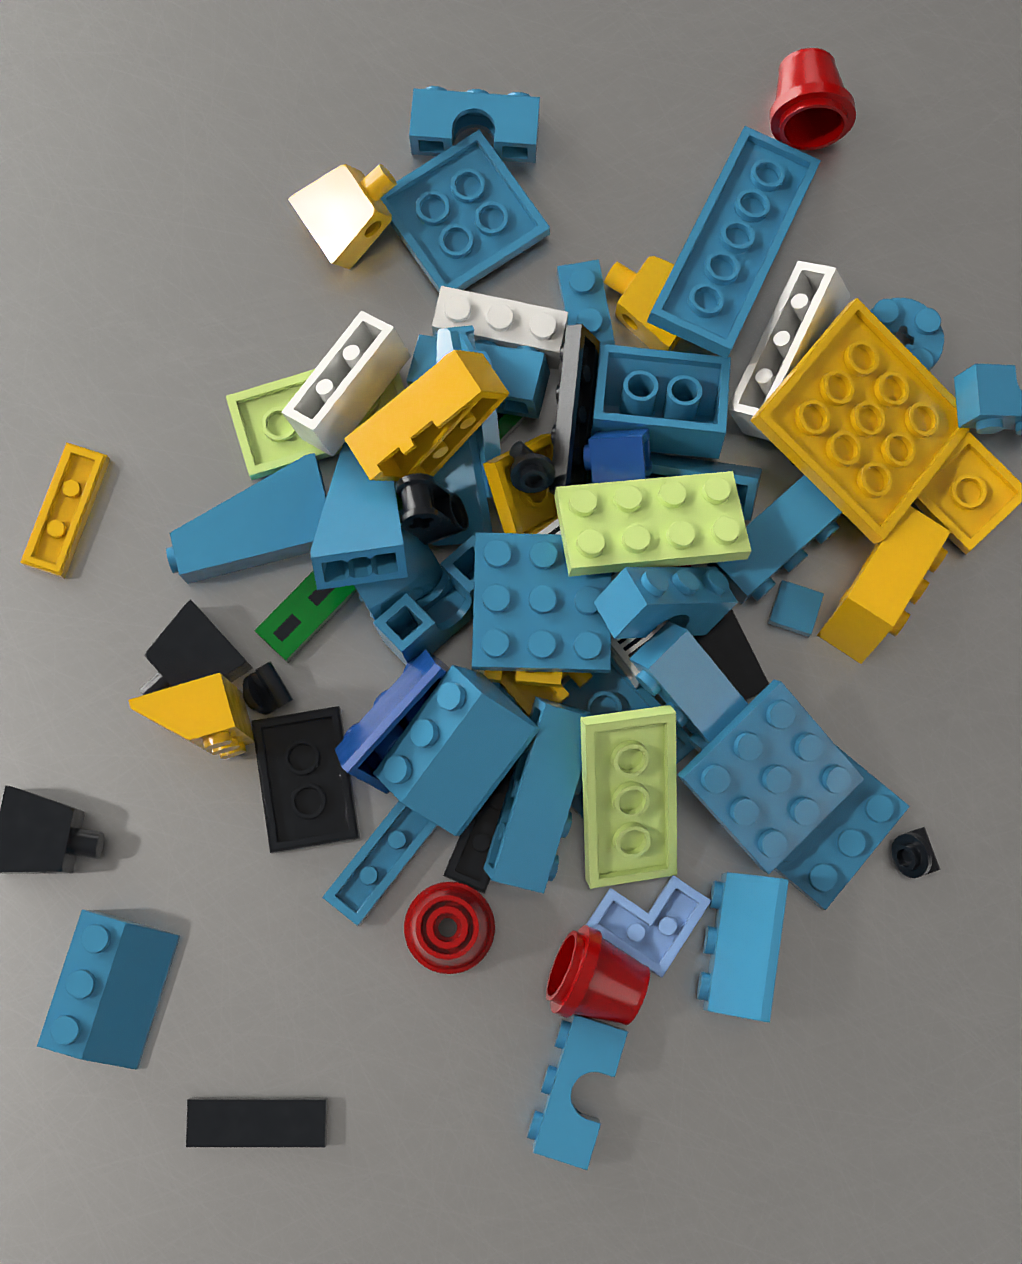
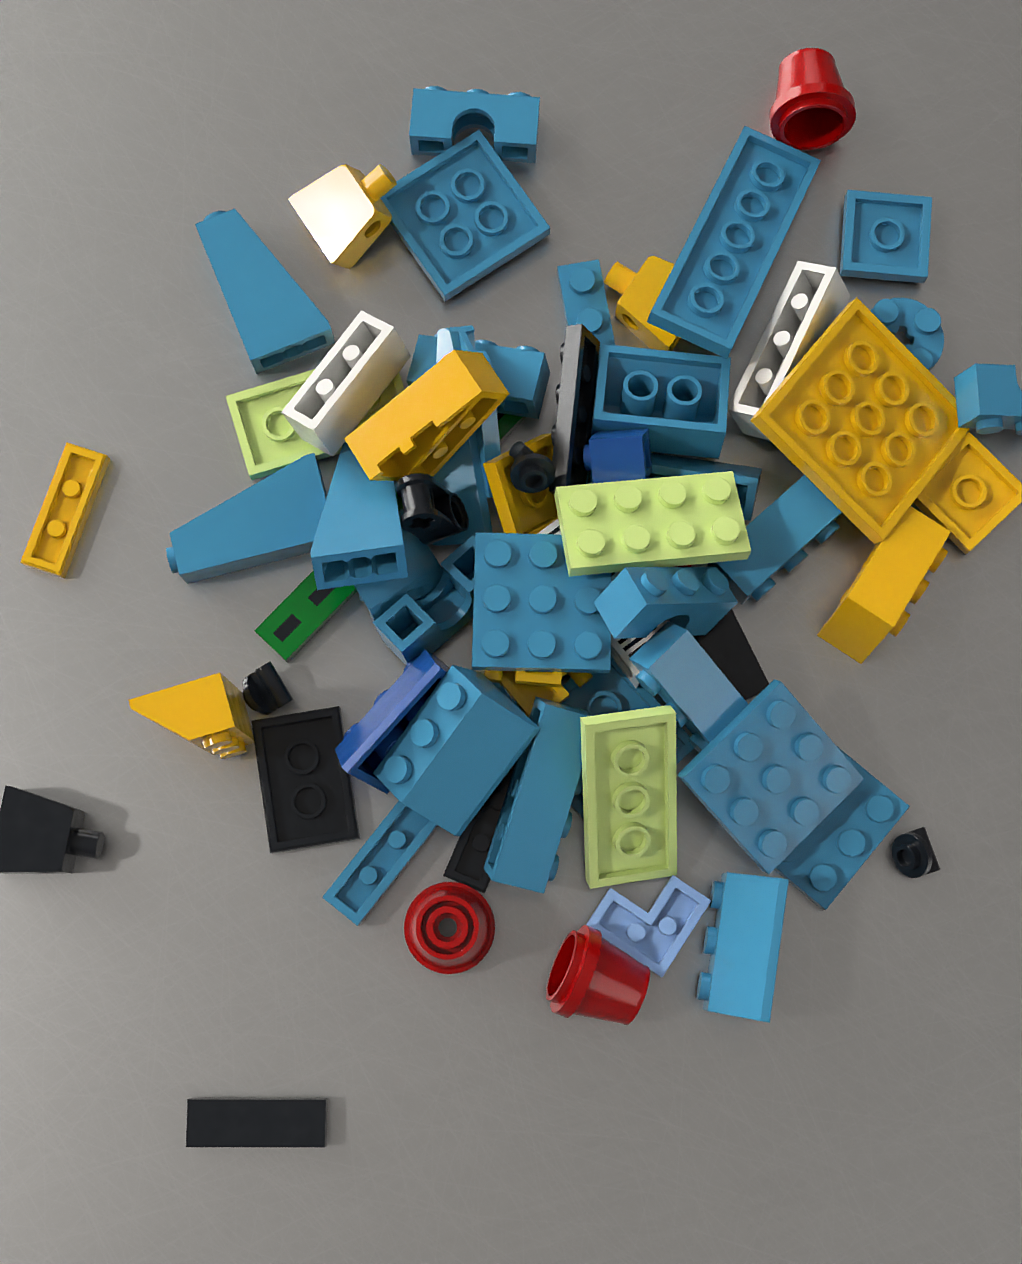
(108, 990): dark azure slope -> none
(192, 650): black torso -> none
(264, 300): none -> dark azure slope
(503, 321): white brick -> none
(562, 1129): dark azure arch -> none
(795, 608): dark azure tile -> none
(886, 236): none -> dark azure plate

